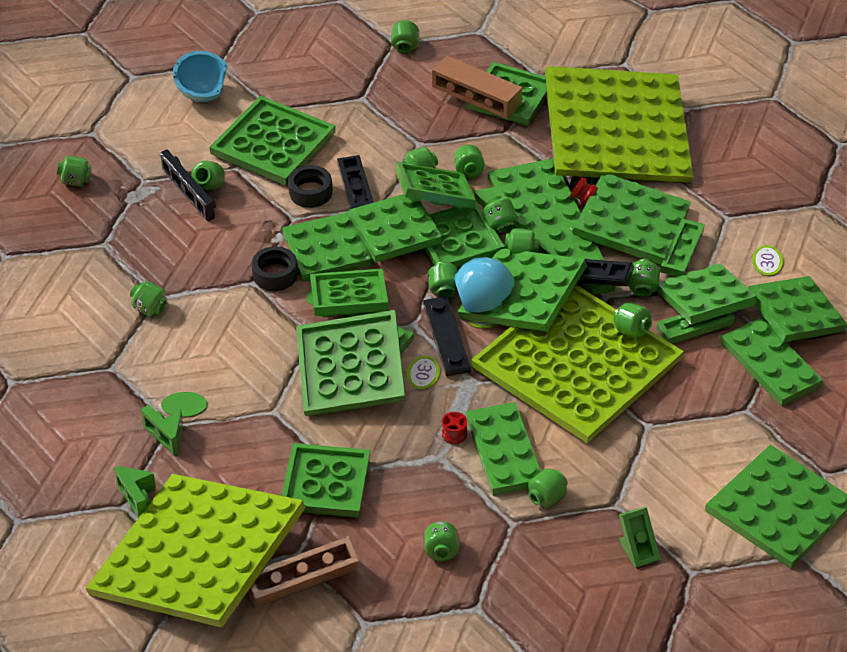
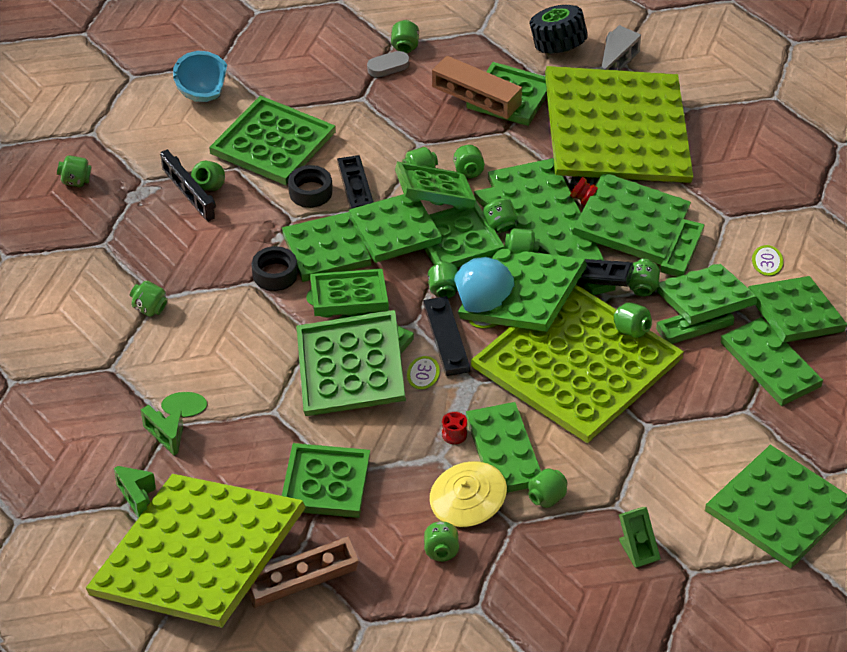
(388, 64): none -> light grey tile
(468, 494): none -> light yellow hat
(558, 28): none -> black wheel
(620, 48): none -> light grey slope

